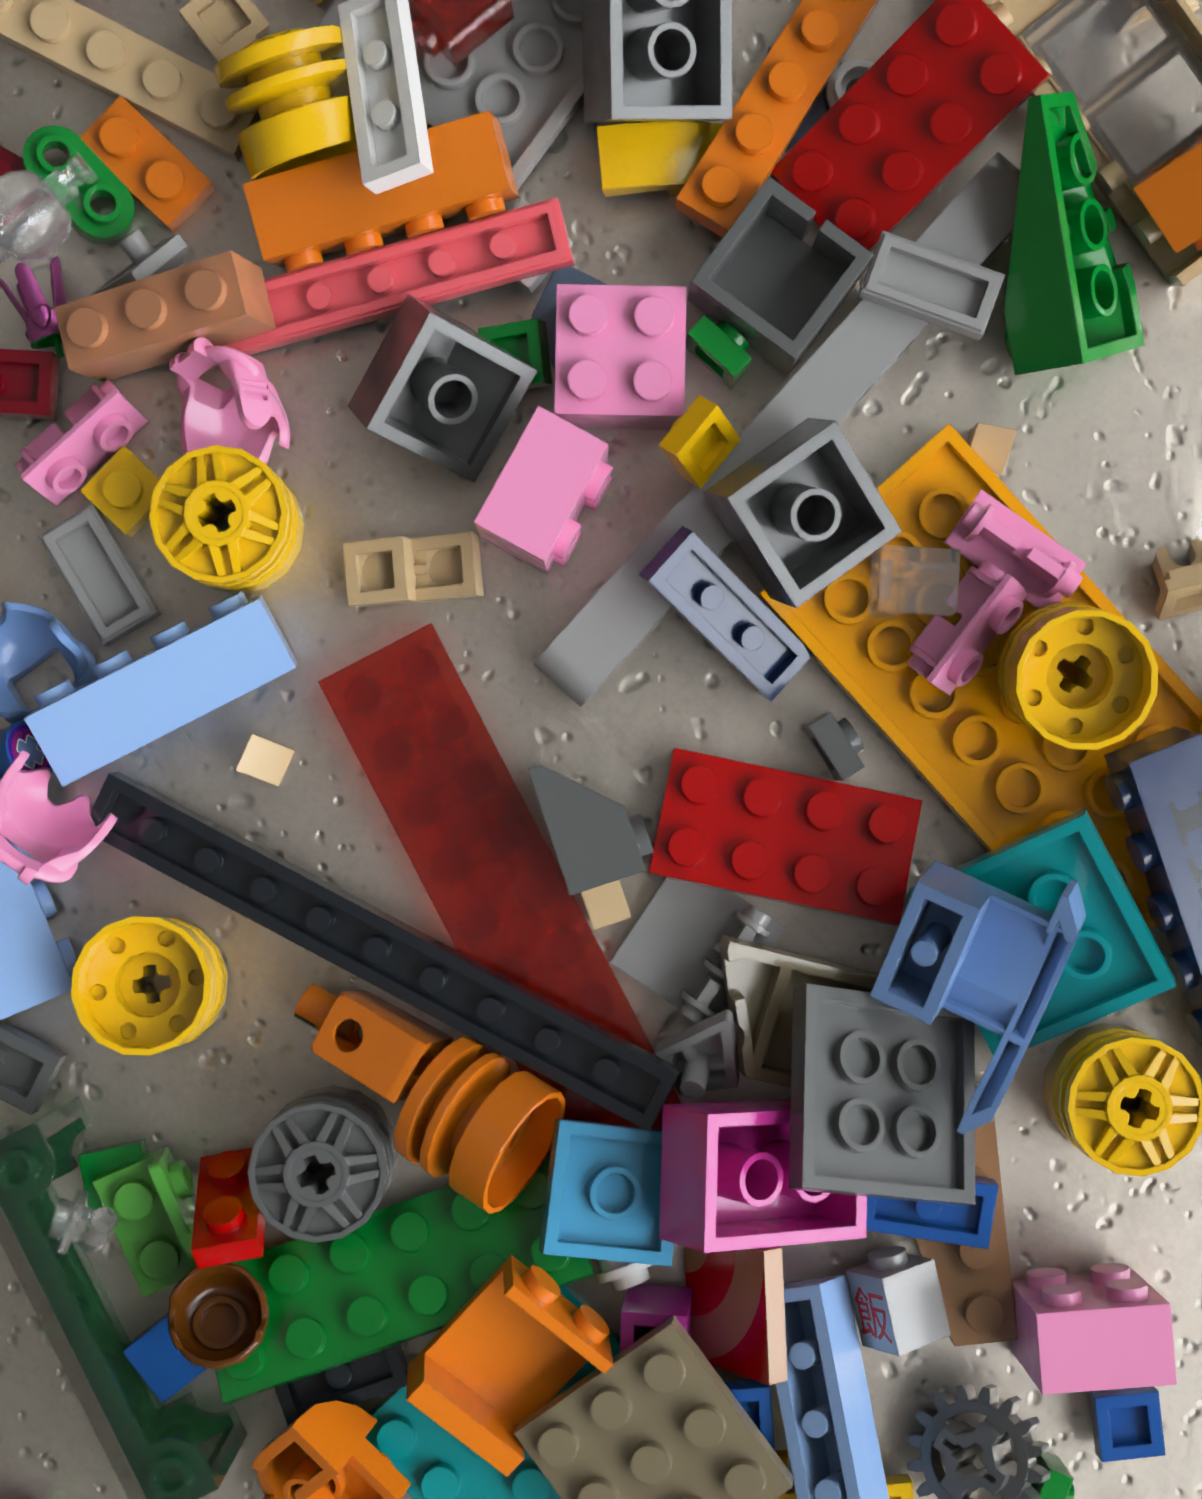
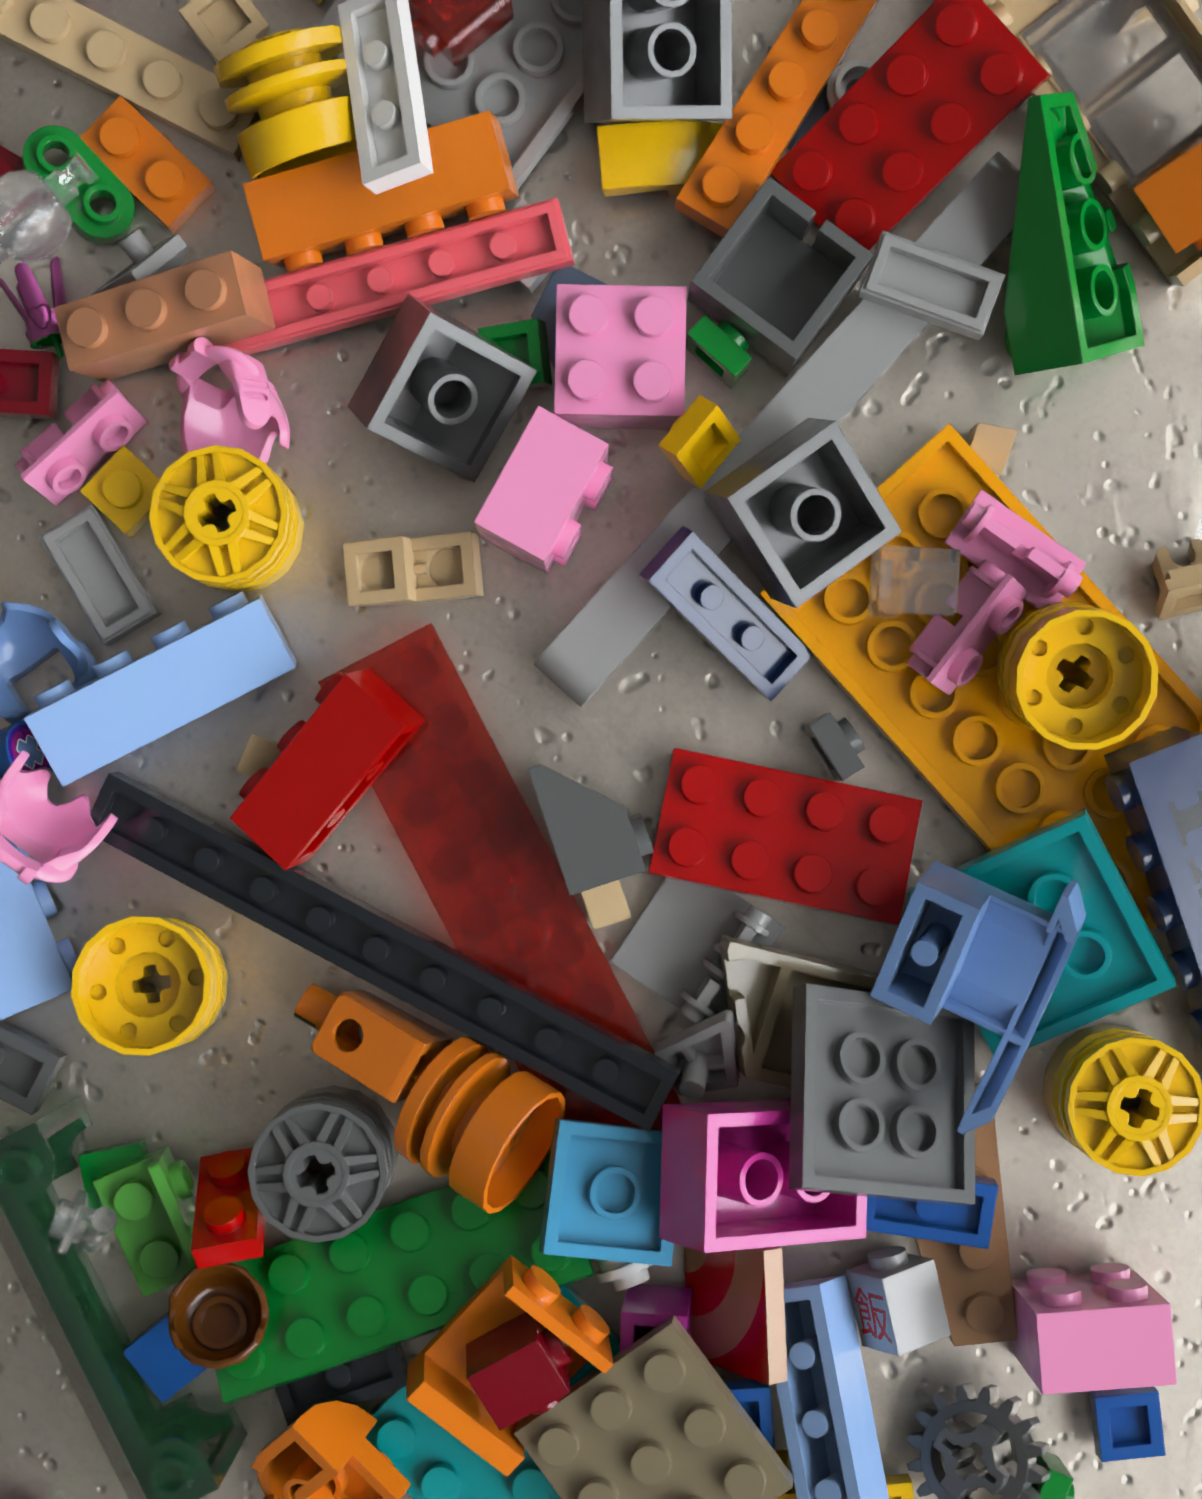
(325, 766): none -> red brick
(518, 1370): none -> dark red brick

